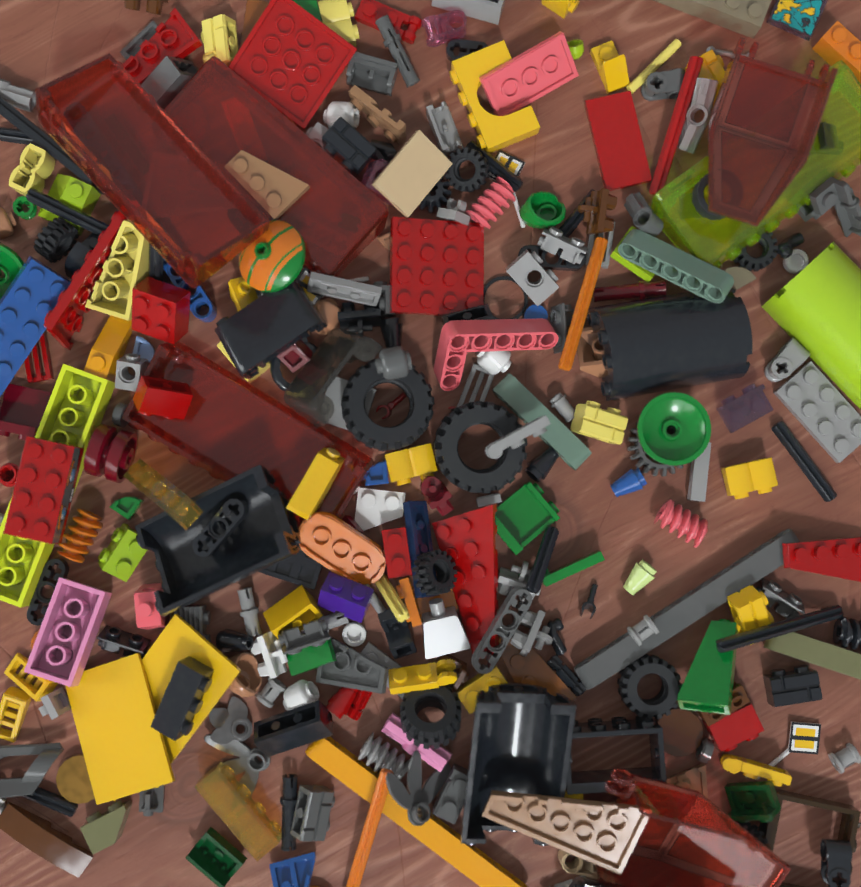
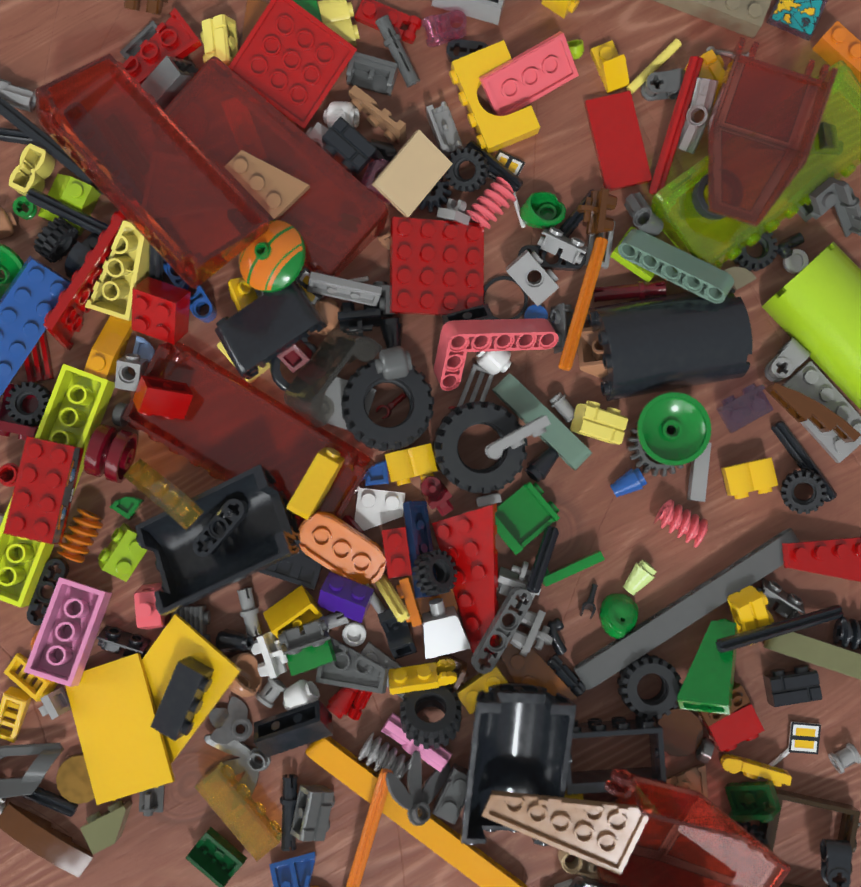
(17, 397): none -> black tyre
(618, 615): none -> green hair
(646, 622): light grey bush -> none
(804, 408): none -> reddish brown slope
(810, 504): none -> black tyre

